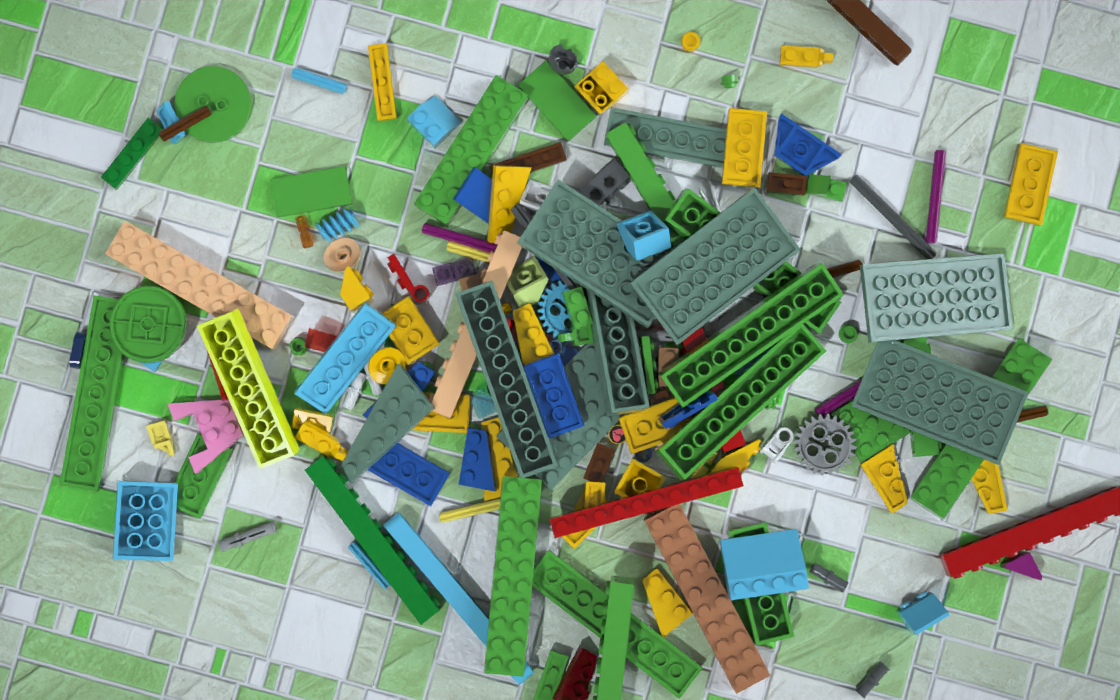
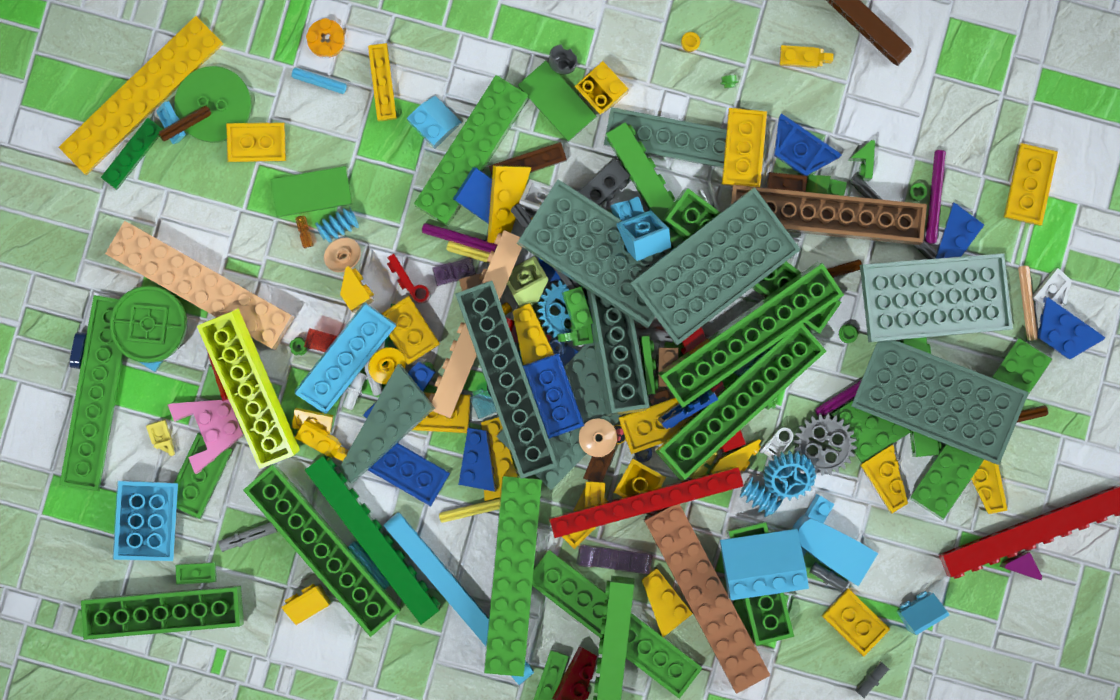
(140, 95): none -> yellow plate
(162, 612): none -> bright green brick
(195, 573): none -> bright green plate
(255, 142): none -> yellow tile
(306, 605): none -> yellow slope
(322, 549): none -> bright green brick
(326, 27): none -> light orange plate
(588, 433): none -> light nougat dish
(614, 559): none -> clear purple beam
(627, 209): none -> medium azure slope
(759, 497): none -> medium azure piece
(786, 471): none -> medium azure gear
(830, 546): none -> medium azure slope
(844, 215): none -> medium nougat brick
(855, 622): none -> yellow tile
(866, 156): none -> bright green slope
(919, 197): none -> bright green bush
(958, 233): none -> blue wing
(1028, 303): none -> light nougat axle
(1054, 287): none -> white wing
(1065, 331): none -> blue wing

